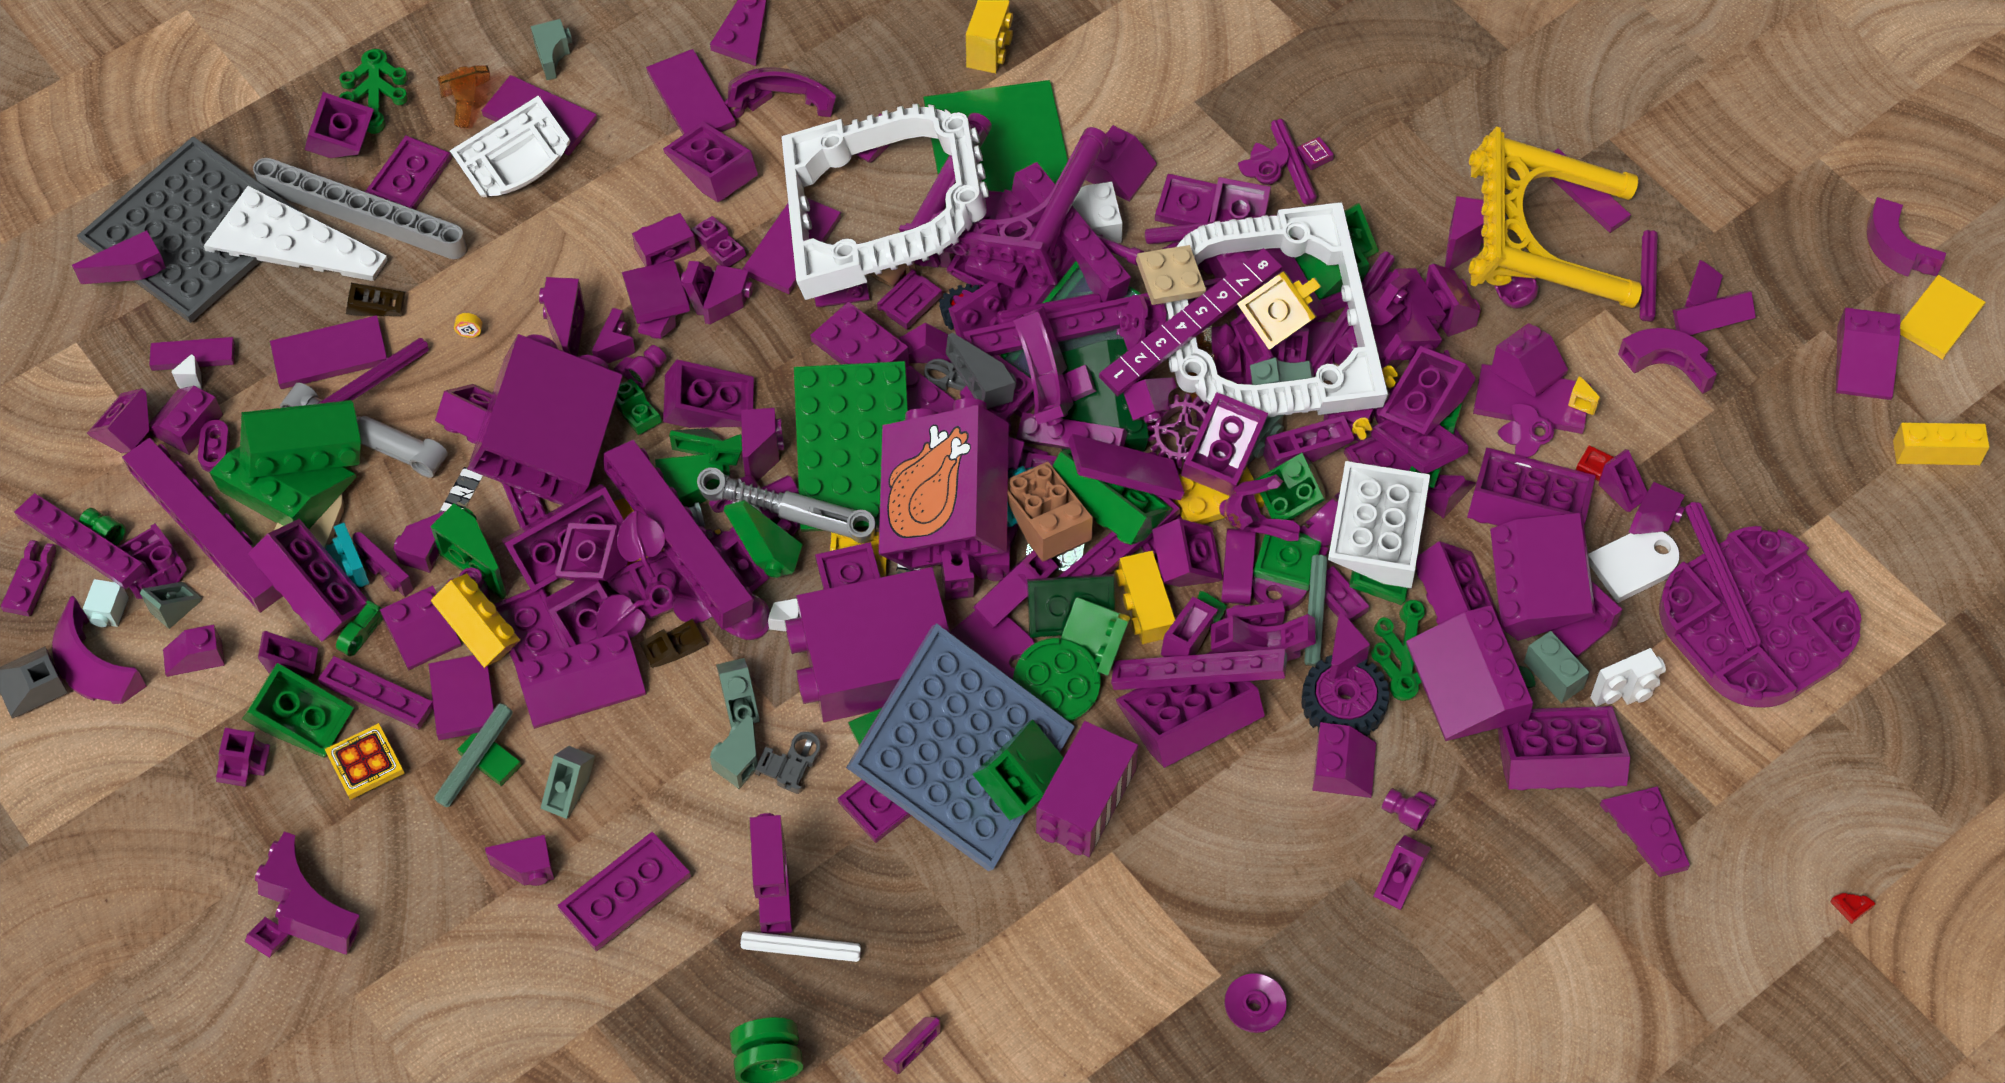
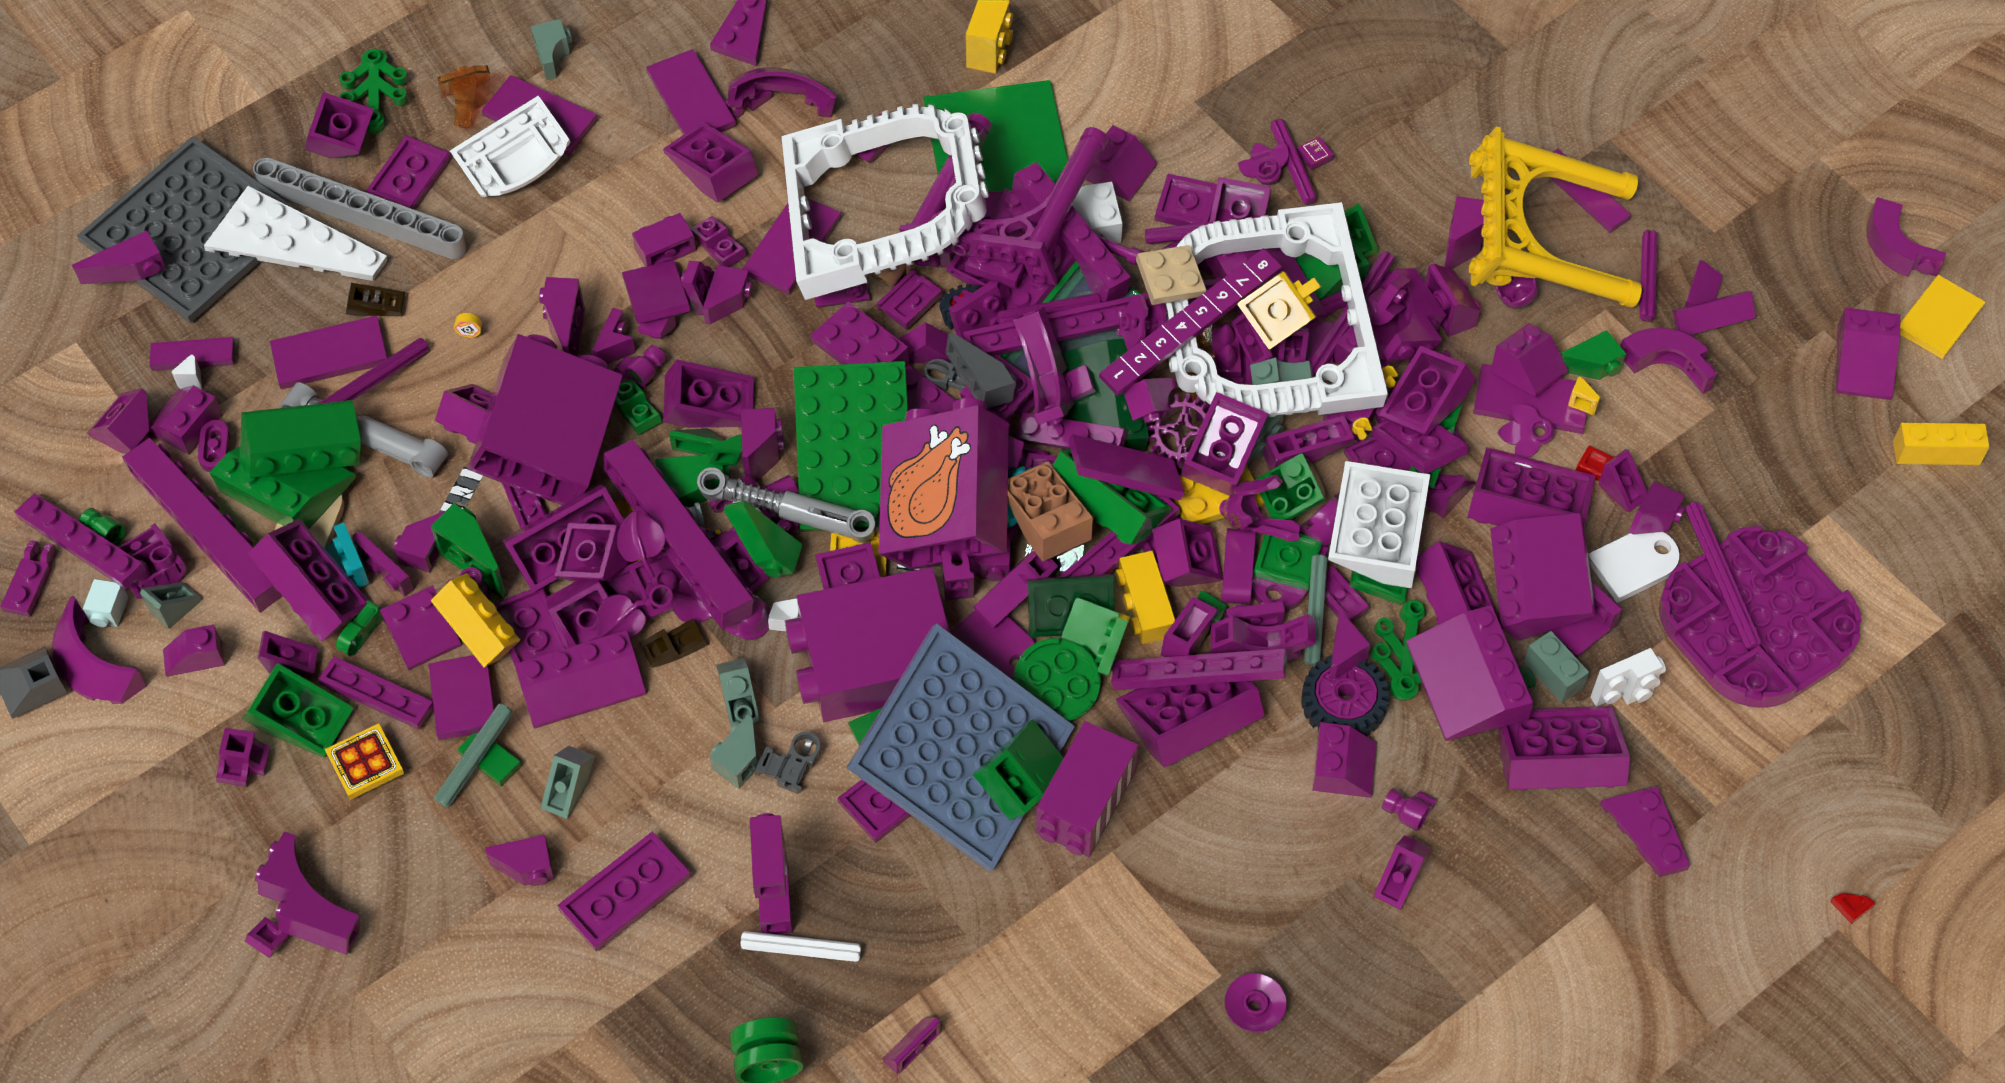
(1595, 357): none -> green slope

